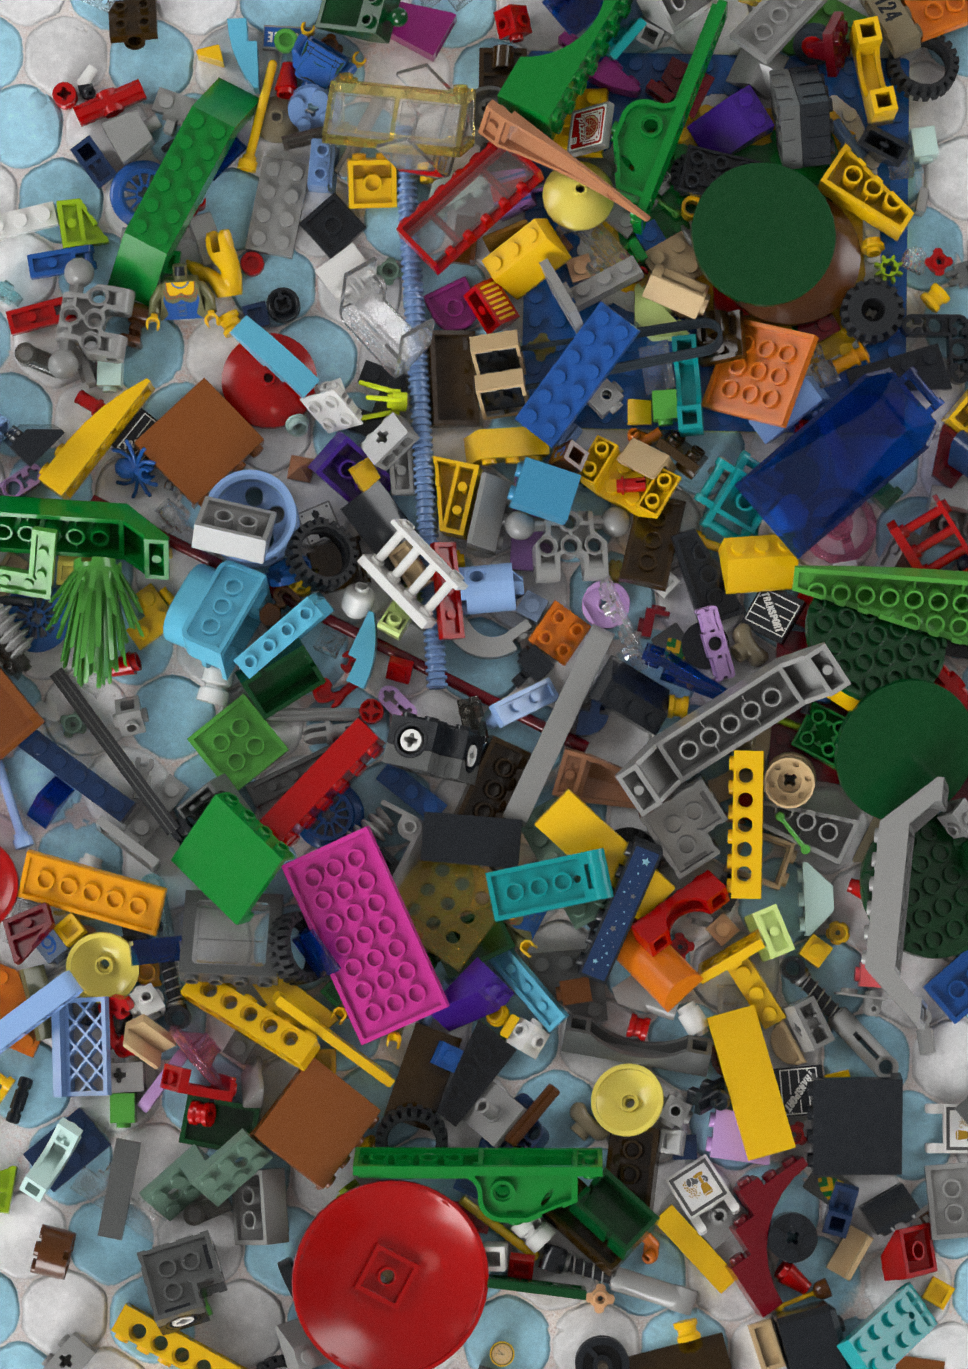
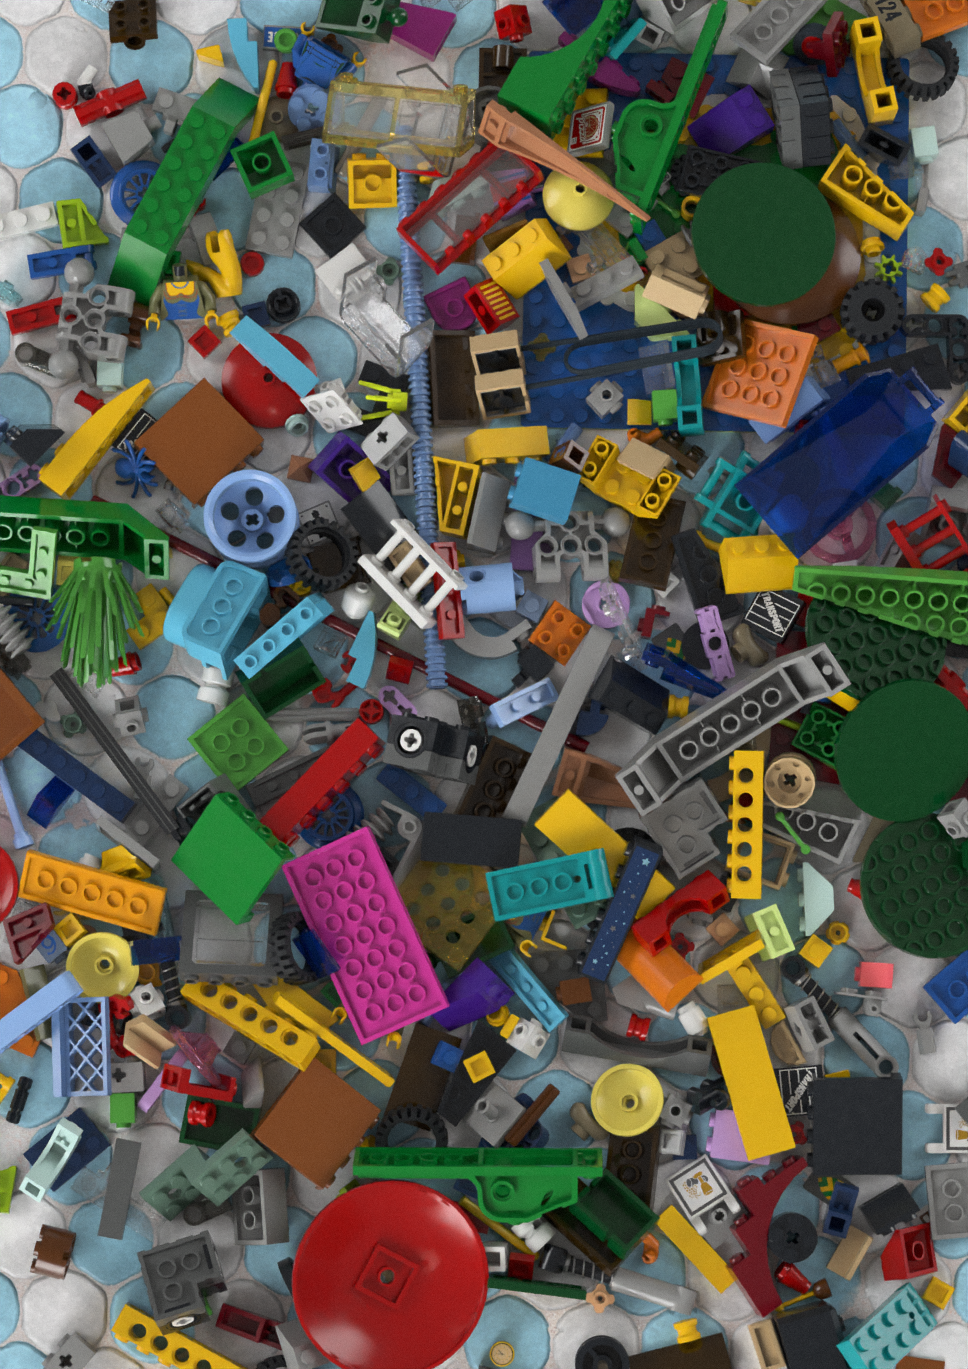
(122, 862): none -> yellow slope
(204, 341): none -> red plate
(233, 529): light grey slope -> none
(249, 1325): none -> dark red slope
(262, 165): none -> green slope
(479, 1066): none -> yellow plate
(545, 926): none -> yellow bracket
(577, 374): blue plate -> none
(628, 485): red pin -> none
(891, 893): light grey slope -> none

